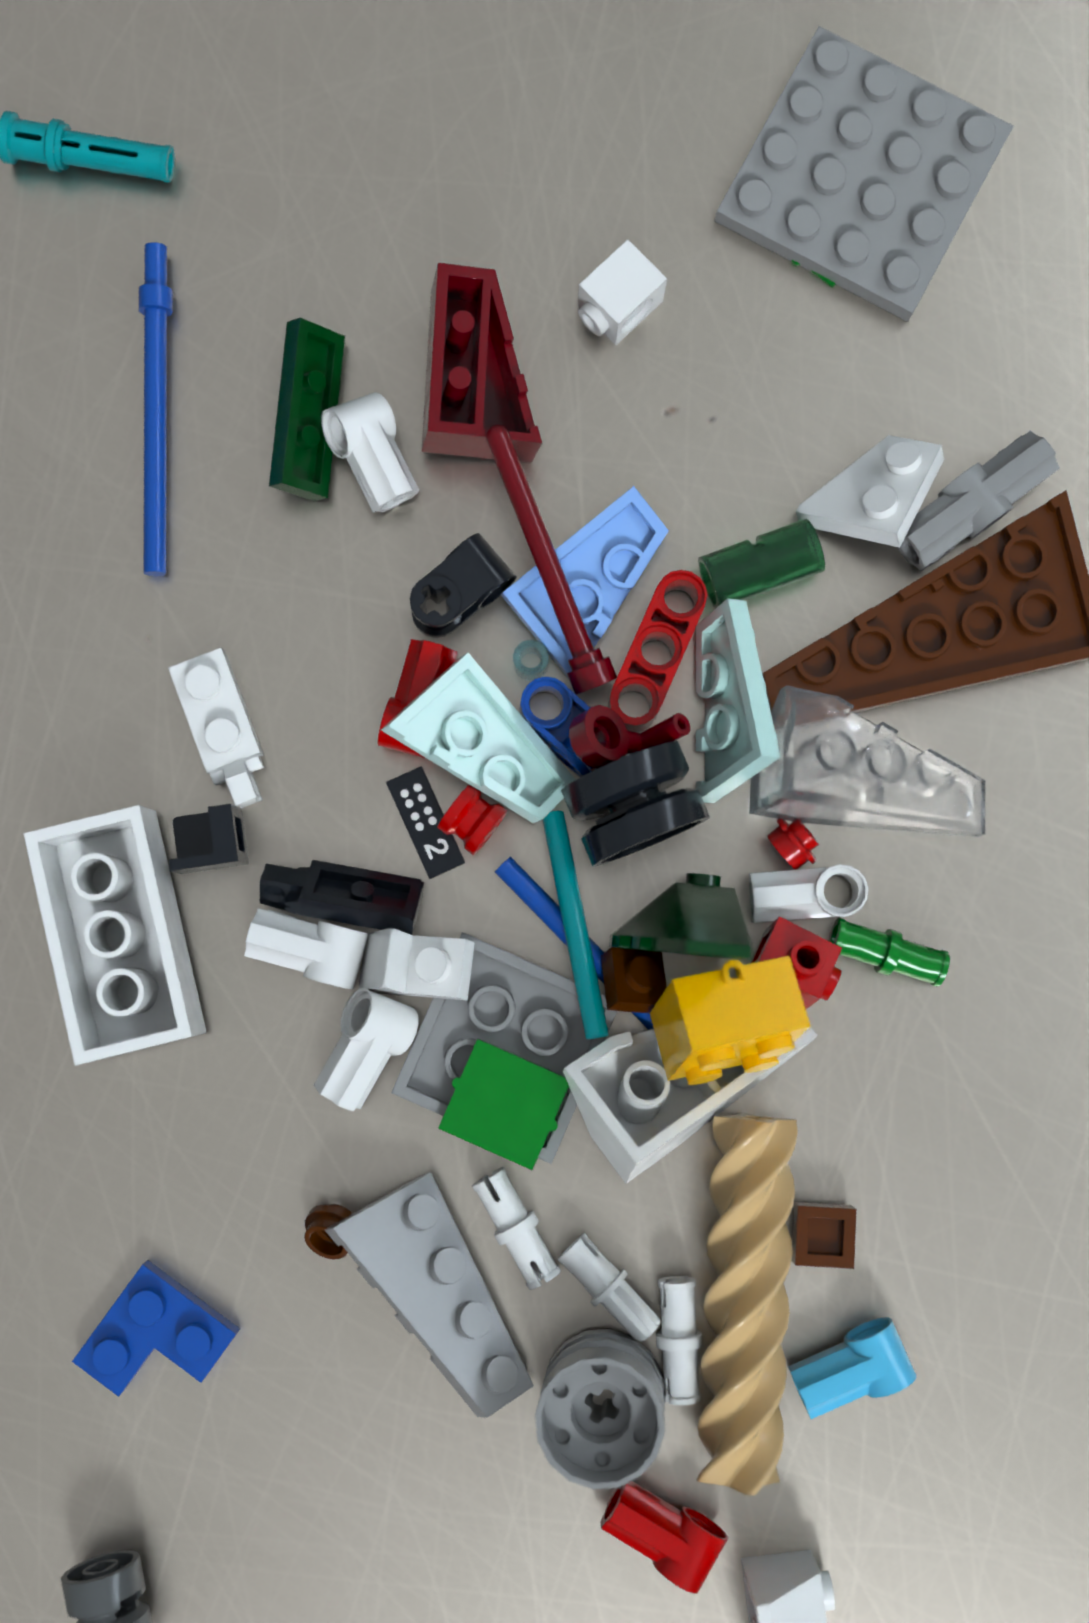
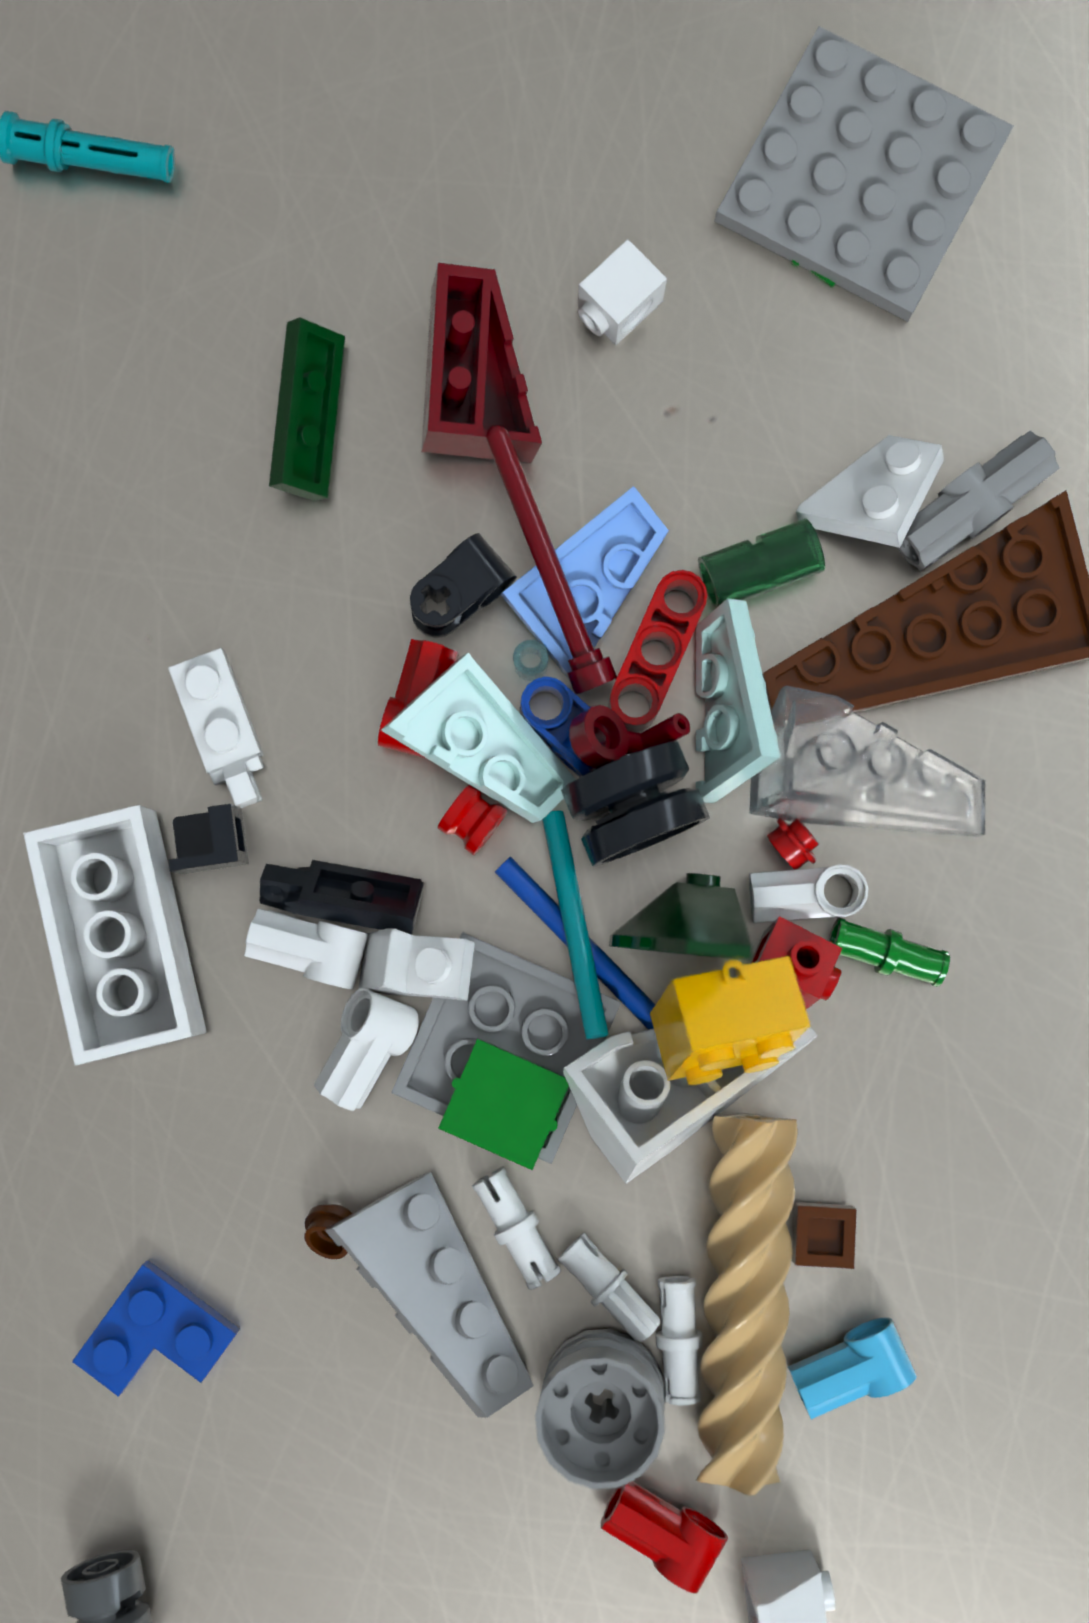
(156, 306): blue bar -> none
(365, 436): white piece -> none
(421, 817): black sticker -> none
(633, 979): reddish brown plate -> none

